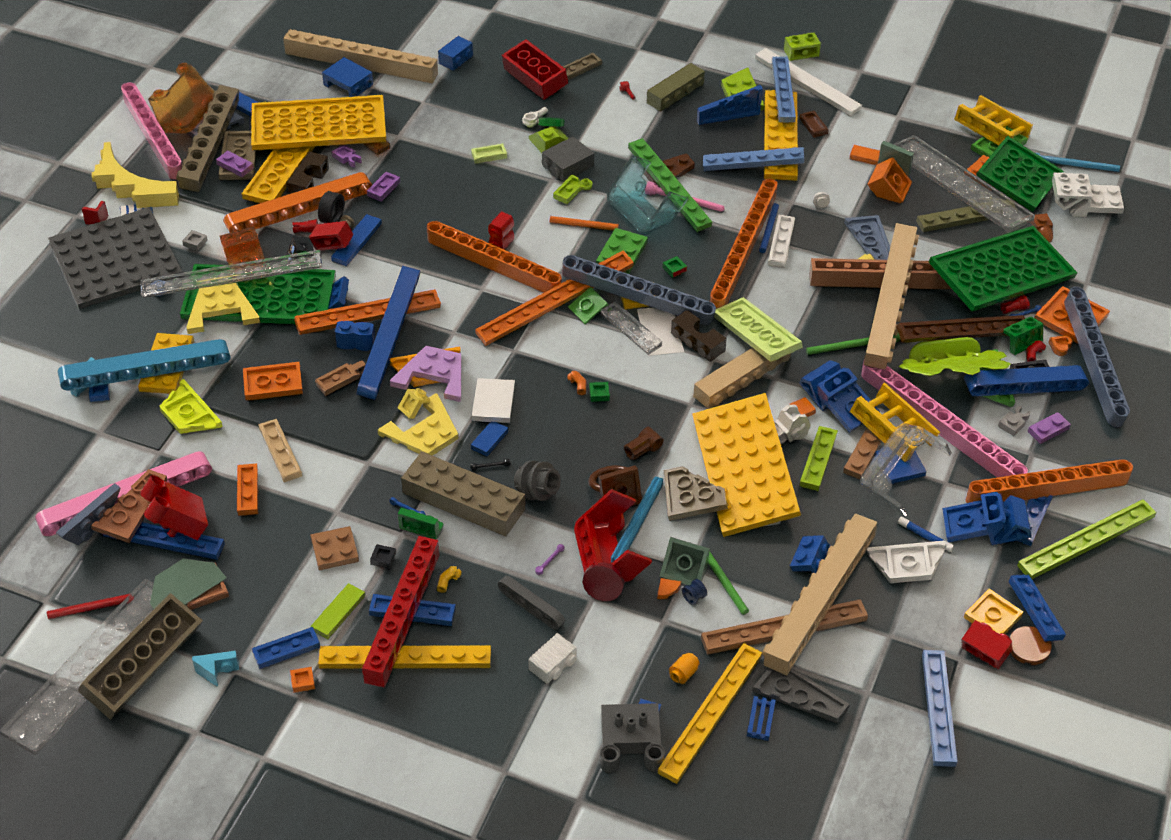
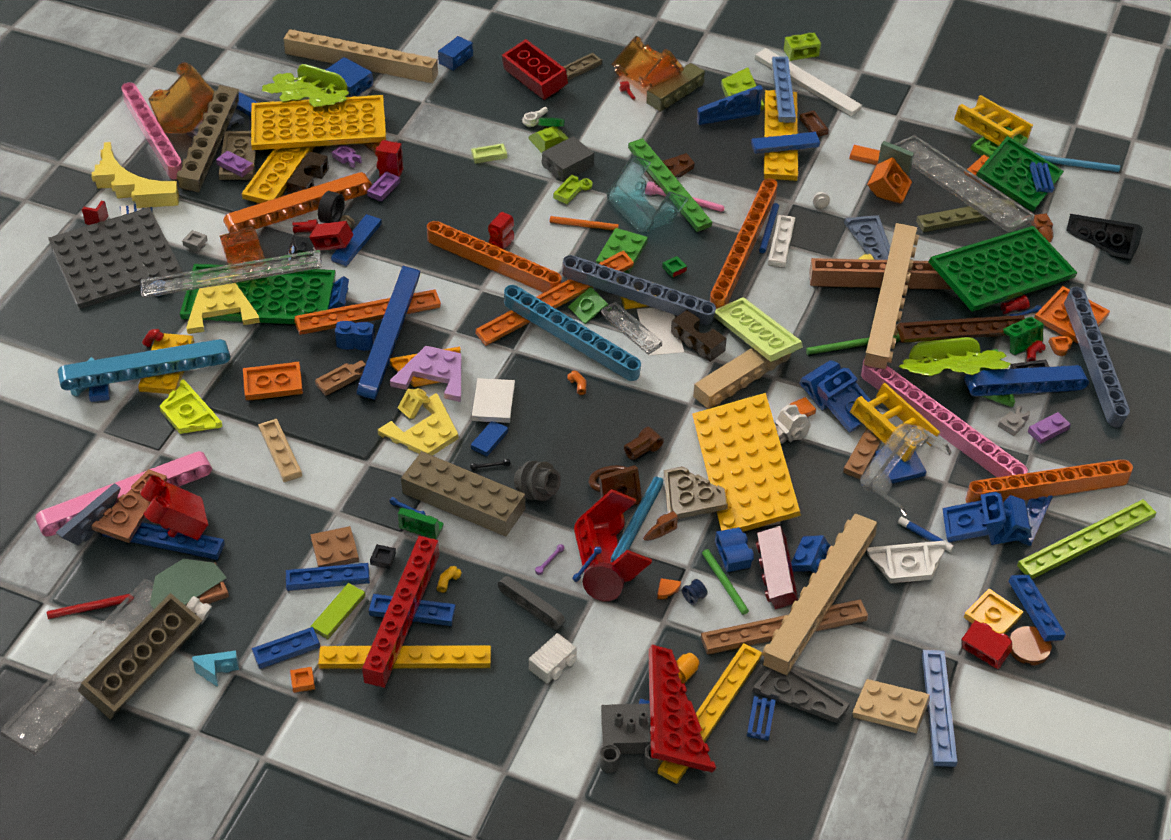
(153, 334): none -> red arm
(200, 609): none -> white wheel
(247, 489): orange plate -> none
(311, 83): none -> lime plant
(327, 576): none -> blue tile
(389, 158): none -> red brick
(572, 332): none -> dark azure beam
(576, 577): none -> blue hinge
(599, 391): green plate -> none
(646, 65): none -> clear orange windscreen
(664, 525): none -> dark orange plate
(672, 717): none -> red wing
(684, 561): sand green slope -> none
(734, 549): none -> blue brick
(753, 159): medium blue plate -> none
(777, 568): none -> brick
(785, 142): none -> blue tile
(818, 458): lime plate -> none
(891, 706): none -> tan plate
(1045, 177): none -> blue tile
(1080, 197): white piece -> none
(1111, 236): none -> black wedge

